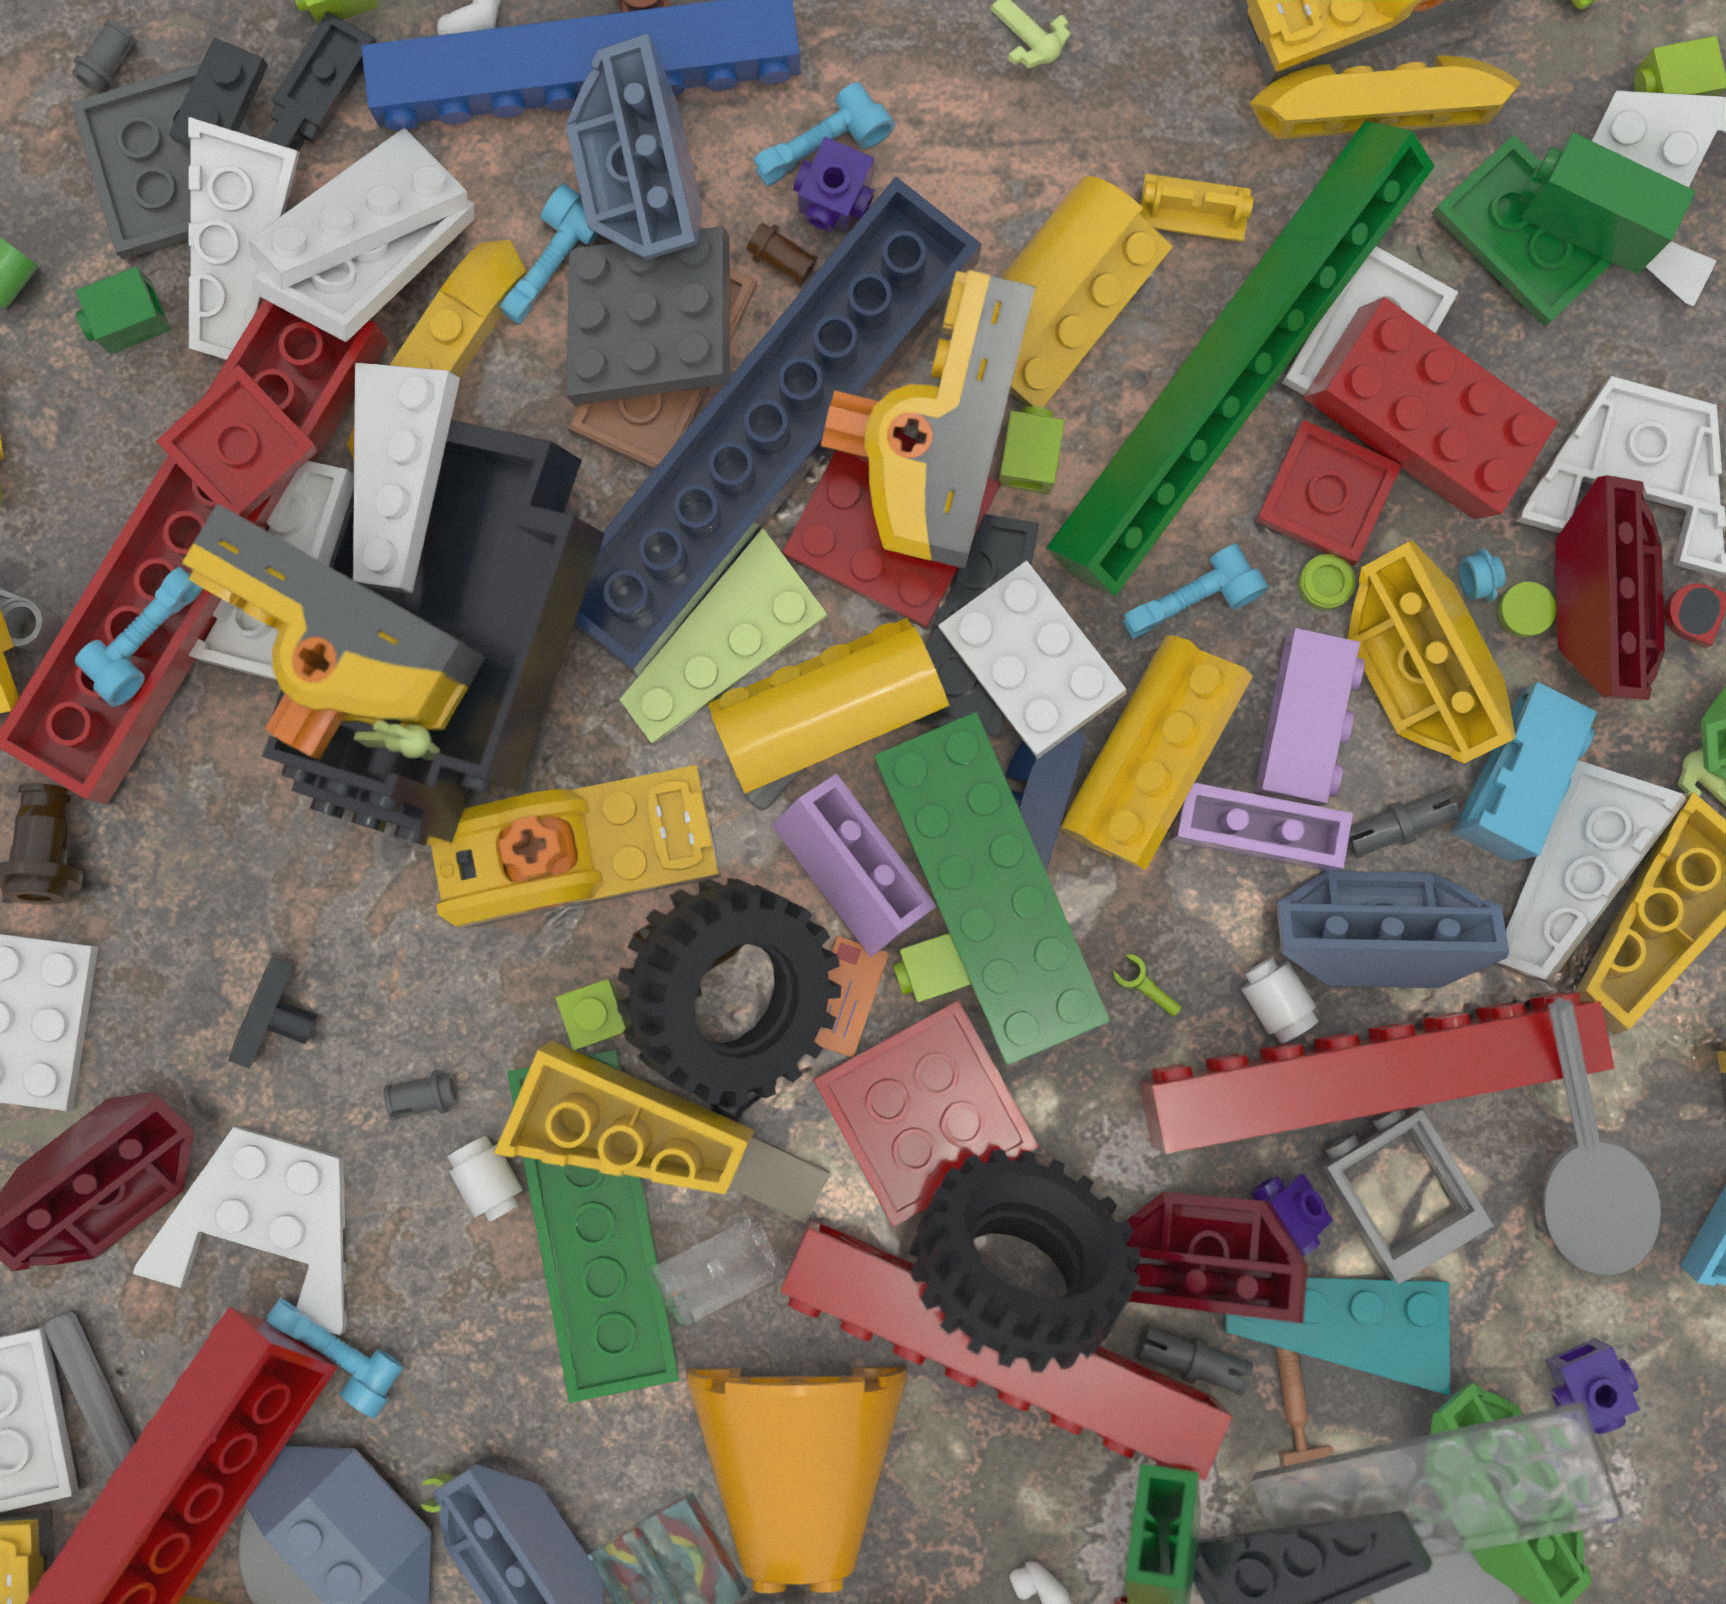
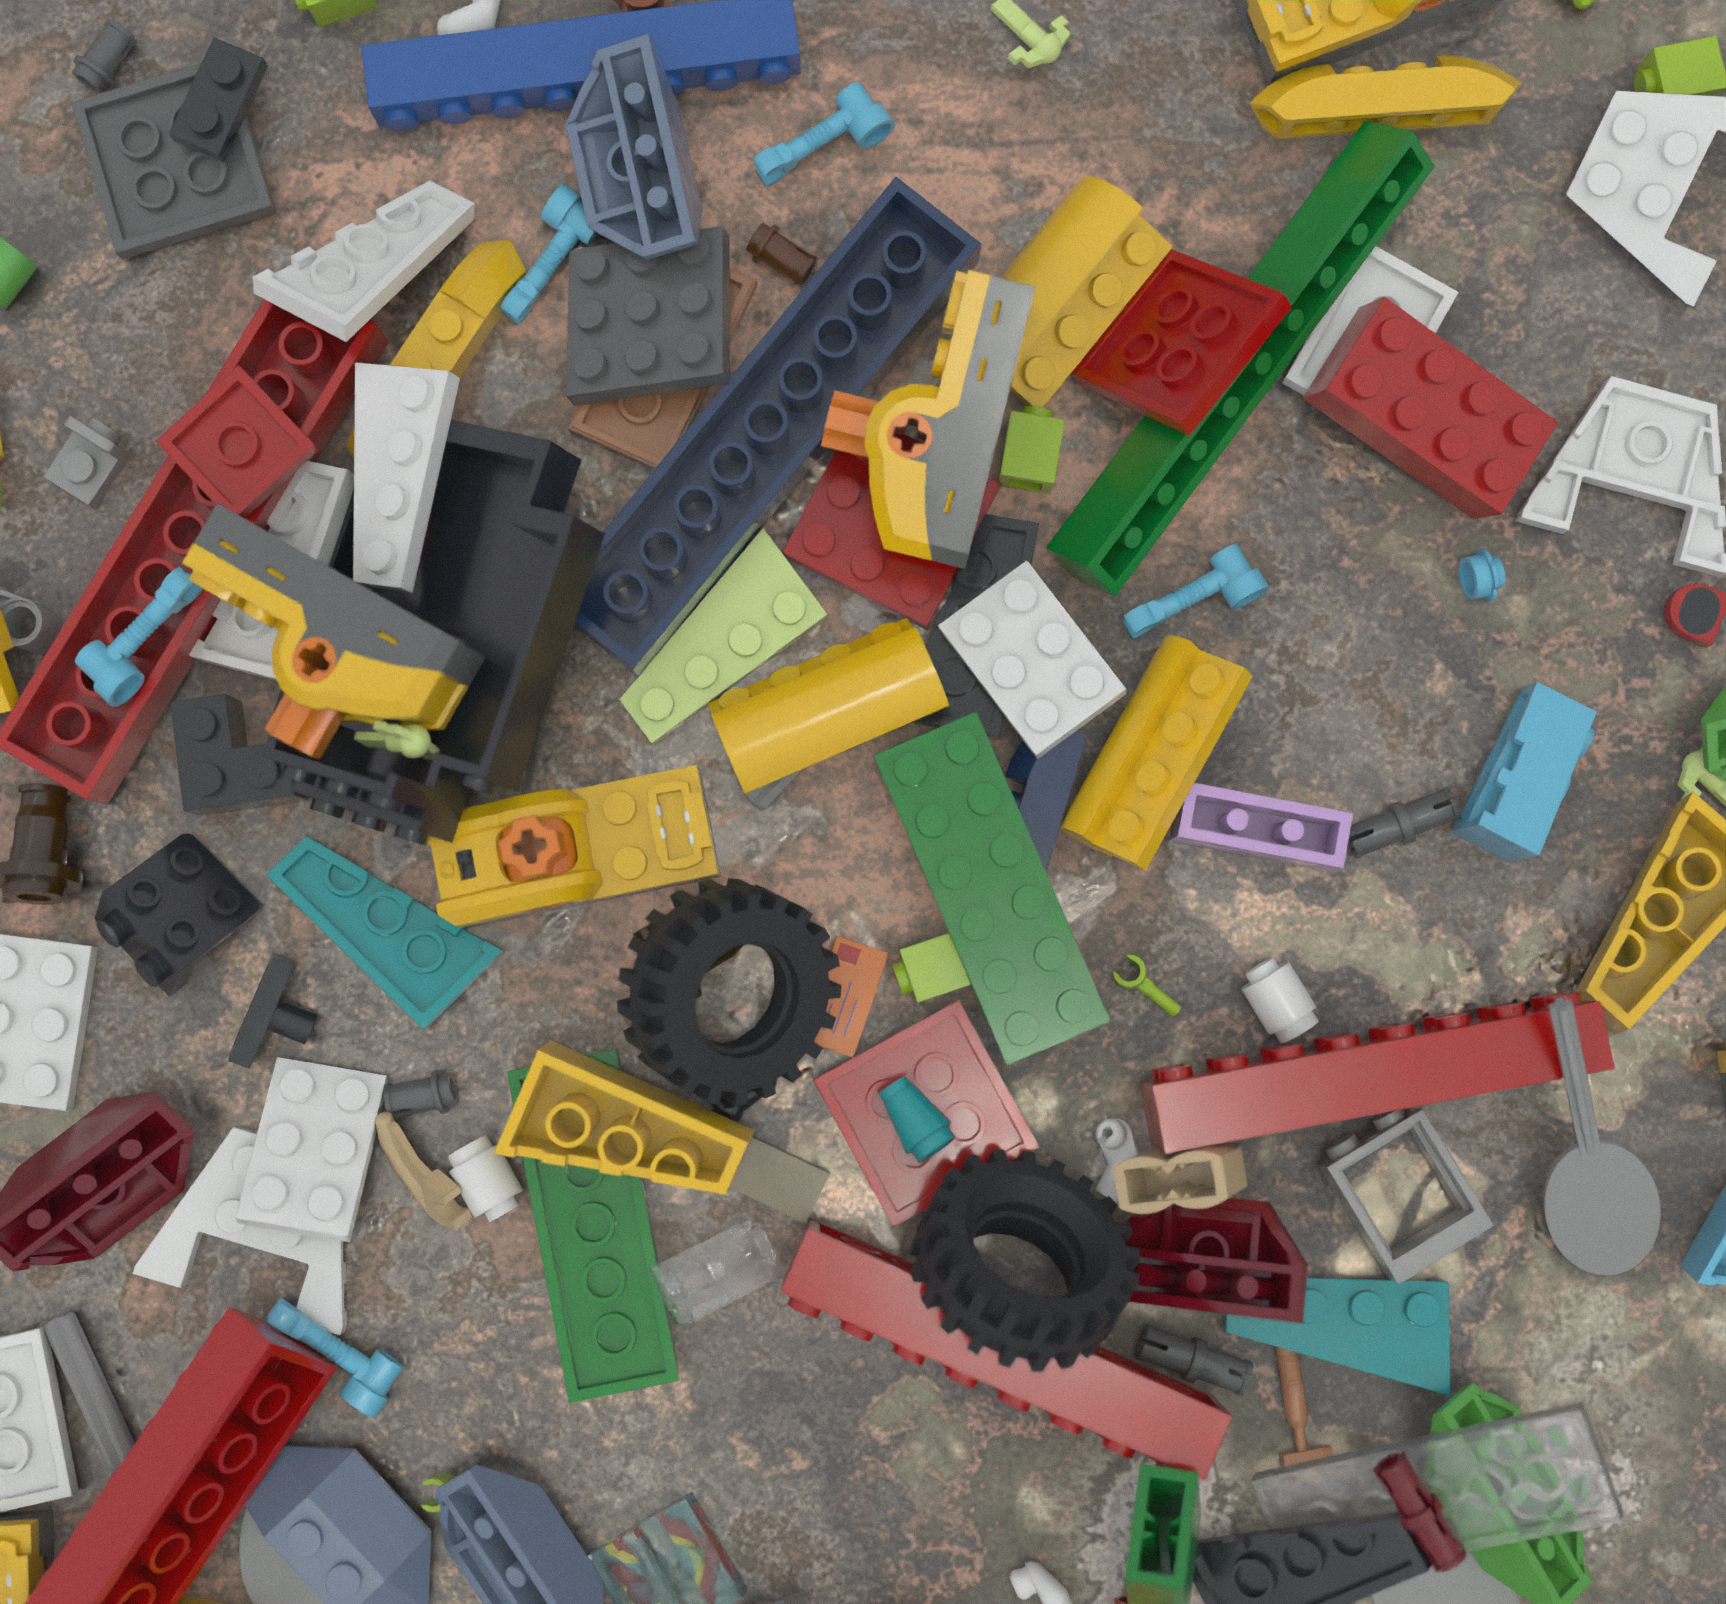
(87, 461): none -> light grey bracket
(121, 311): green brick -> none
(173, 911): none -> black bracket
(216, 763): none -> black brick
(235, 193): white wing -> none
(312, 1150): none -> white plate
(318, 82): black hinge -> none
(359, 210): white wing -> none
(385, 932): none -> teal wing
(430, 1188): none -> tan piece
(592, 1013): lime brick -> none
(797, 1466): light orange cone -> none
(835, 186): dark purple brick -> none
(853, 864): lavender brick -> none
(916, 1119): none -> teal cone
(1117, 1146): none -> white arm
(1181, 341): none -> red plate
(1187, 1178): none -> tan brick
(1196, 207): yellow hinge -> none
(1297, 1207): dark purple brick -> none
(1309, 718): lavender brick -> none
(1326, 582): lime tile -> none
(1328, 492): red plate -> none
(1389, 929): sand blue wedge -> none
(1420, 1512): none -> dark red pin
(1428, 657): yellow wedge -> none
(1526, 609): lime tile -> none
(1527, 260): green plate -> none
(1587, 857): white wing -> none
(1599, 1380): dark purple brick -> none
(1605, 203): green brick -> none
(1611, 590): dark red wedge -> none

